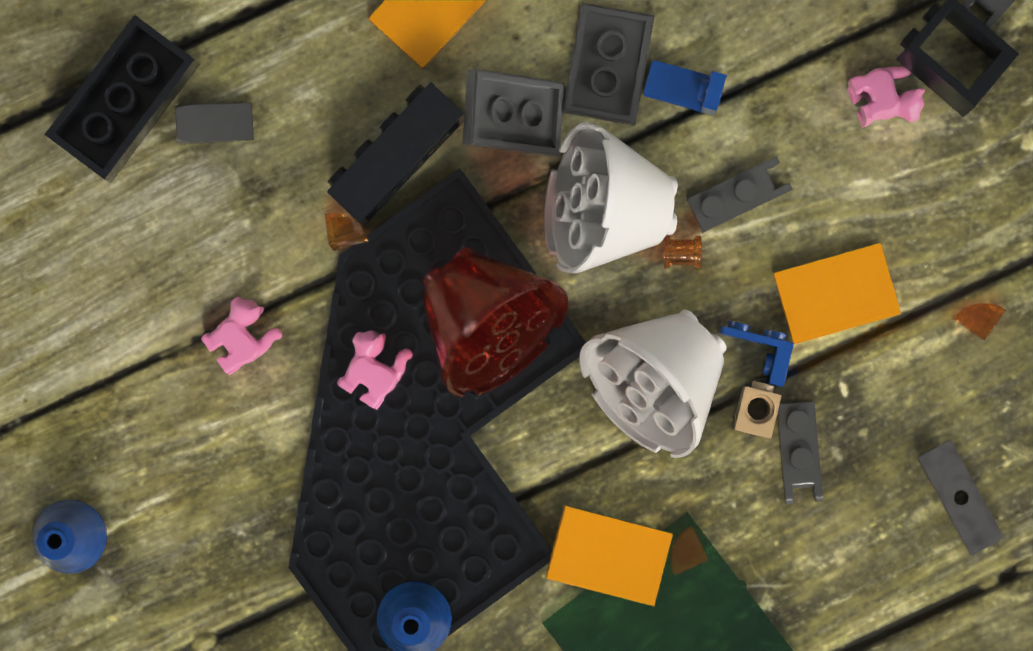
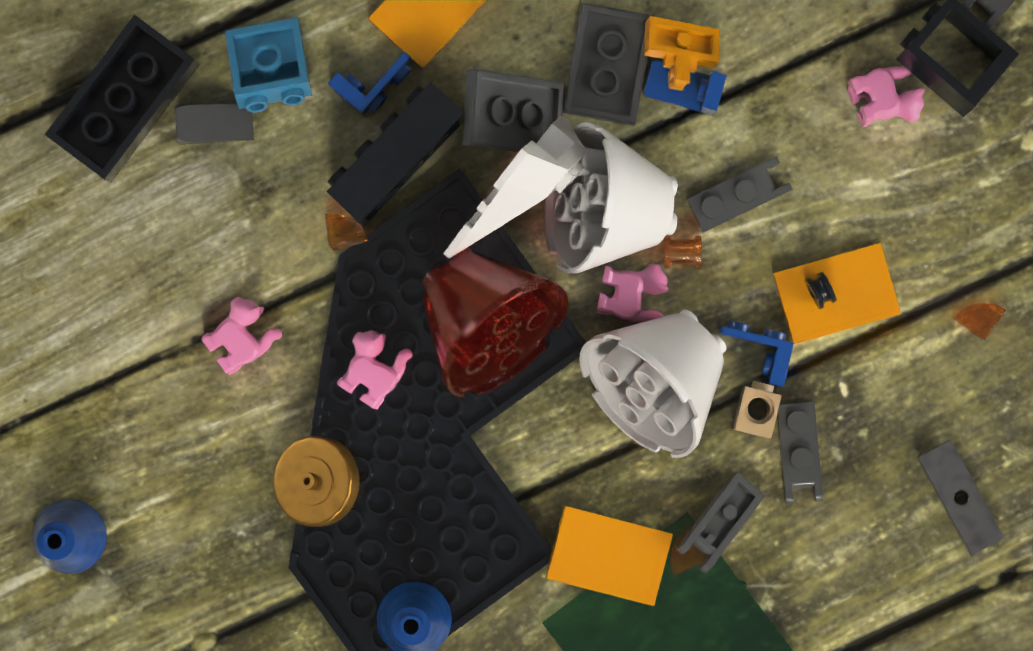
(268, 64): none -> dark azure plate
(316, 481): none -> pearl gold wheel
(351, 89): none -> blue bracket
(525, 182): none -> white wedge
(628, 292): none -> bright pink animal
(681, 47): none -> light orange hinge
(722, 520): none -> dark grey hinge
(820, 290): none -> black bush

